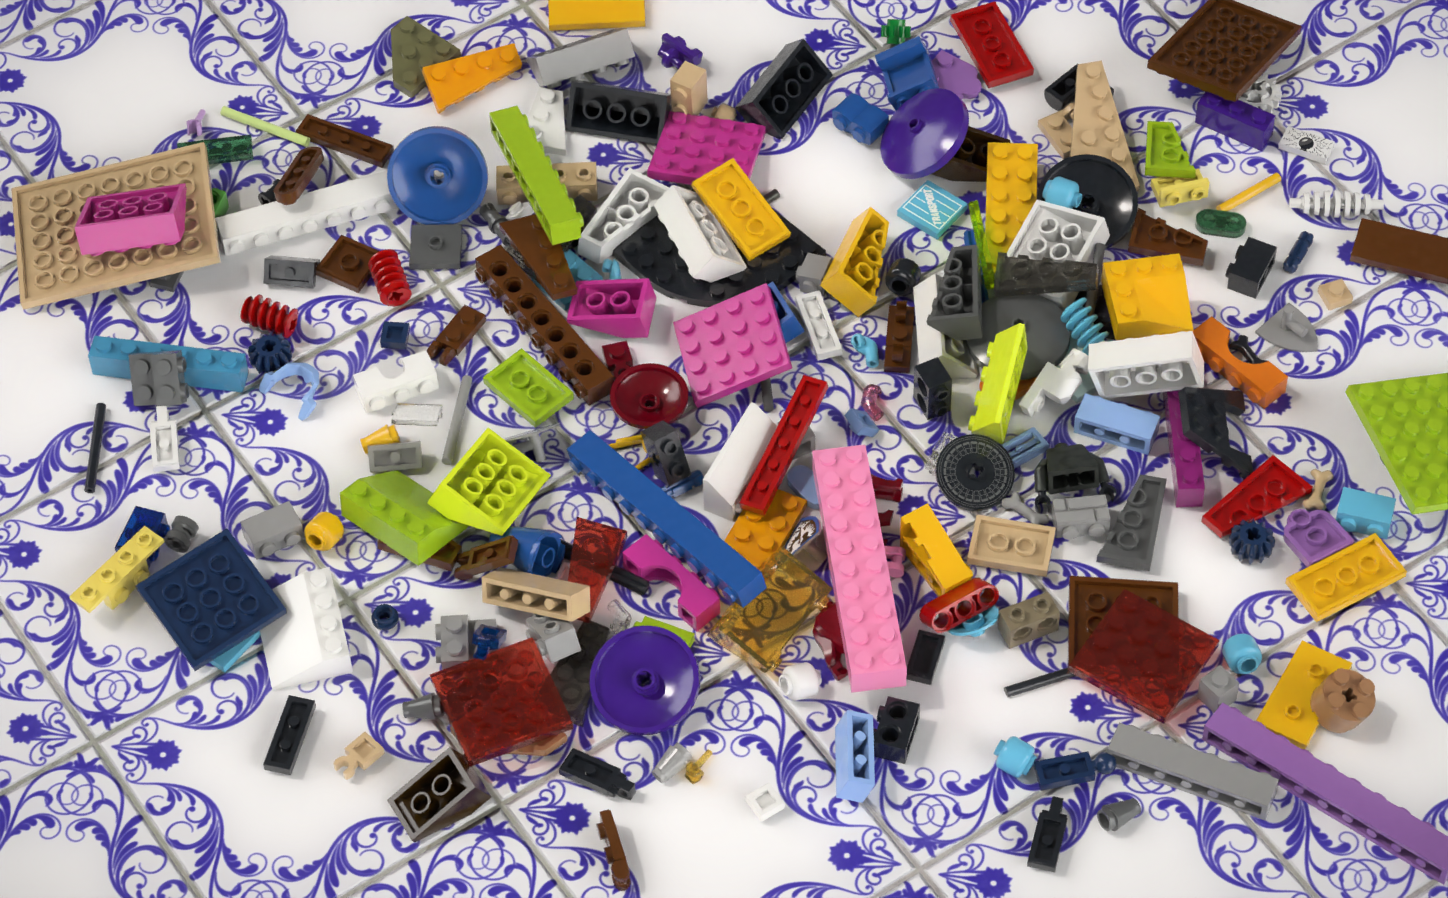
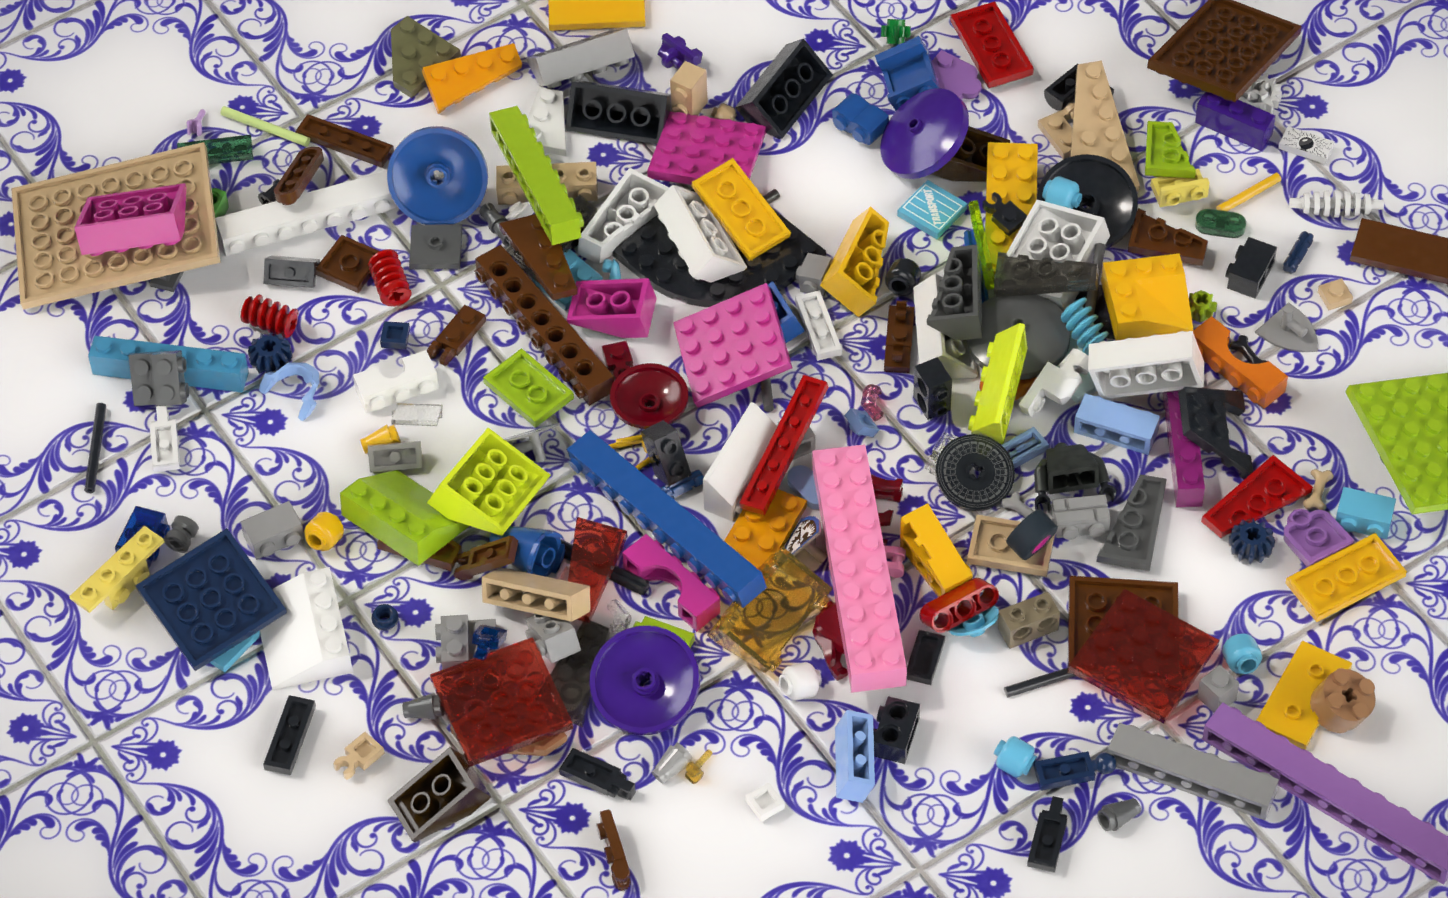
(457, 420): light grey bar -> none
(866, 347): medium azure arm -> none
(1005, 216): none -> black plate
(1031, 534): none -> black wheel
(1201, 305): none -> lime gear

